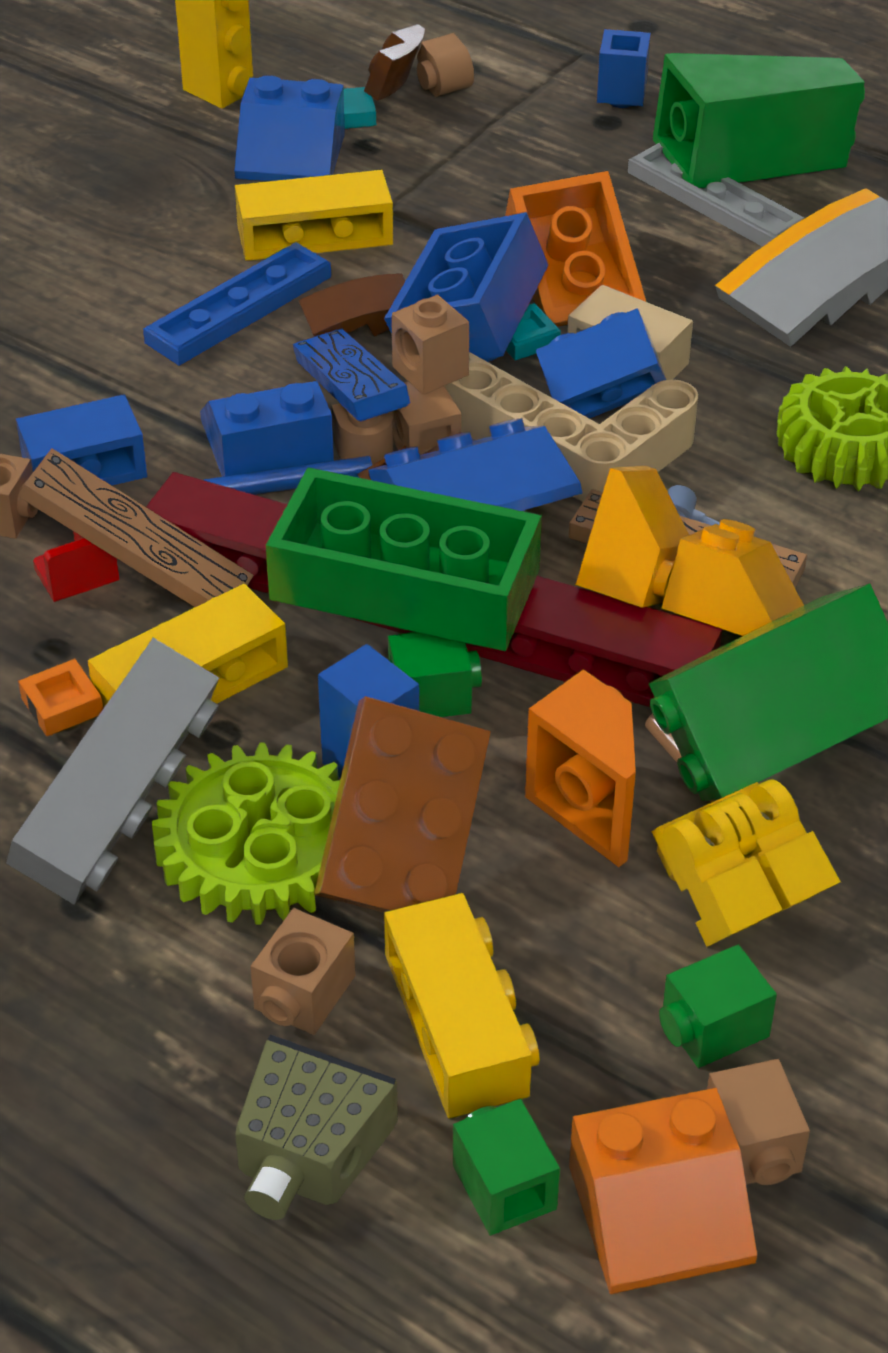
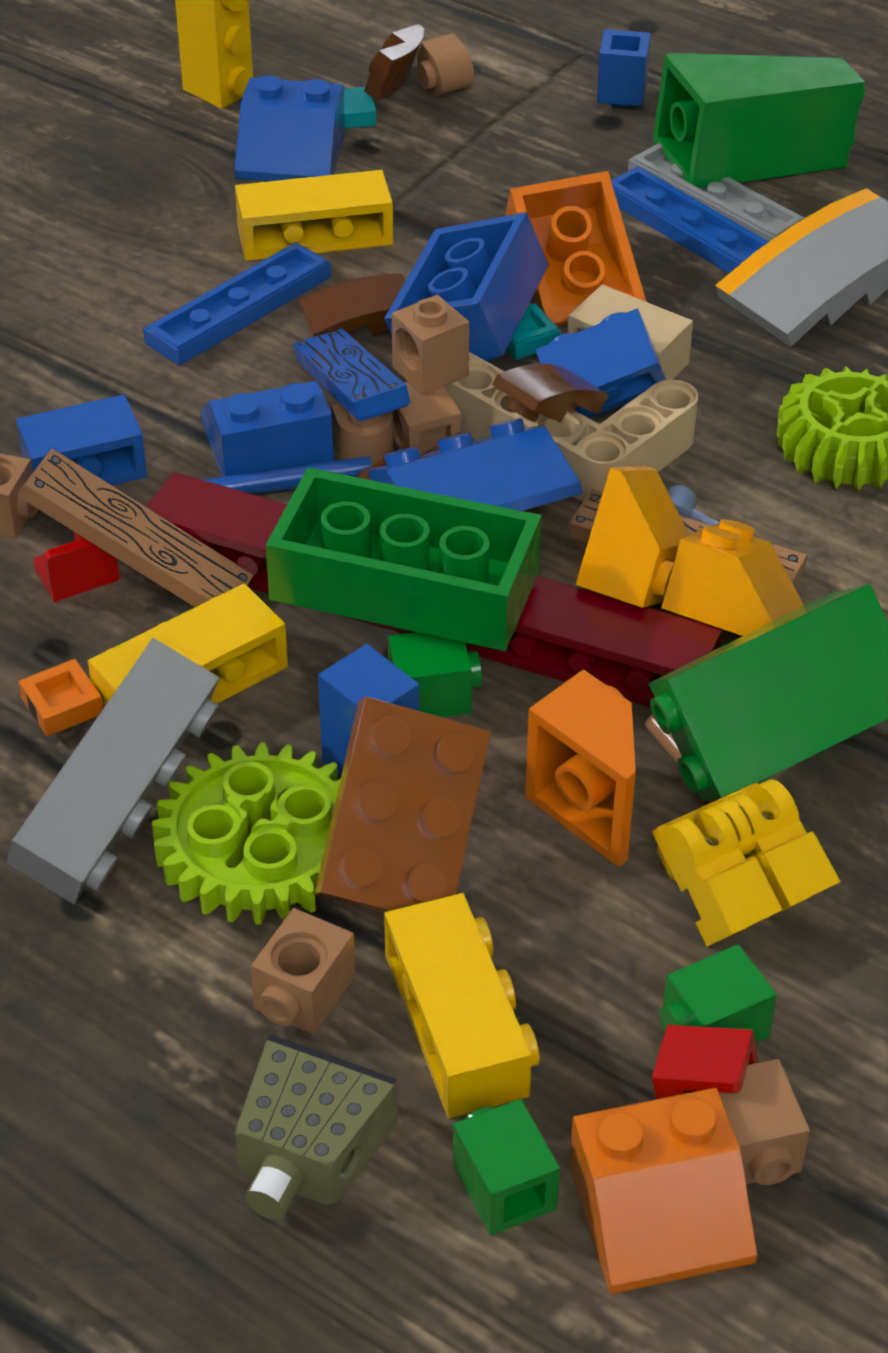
(548, 391): none -> reddish brown slope
(685, 219): none -> blue tile
(702, 1060): none -> red panel

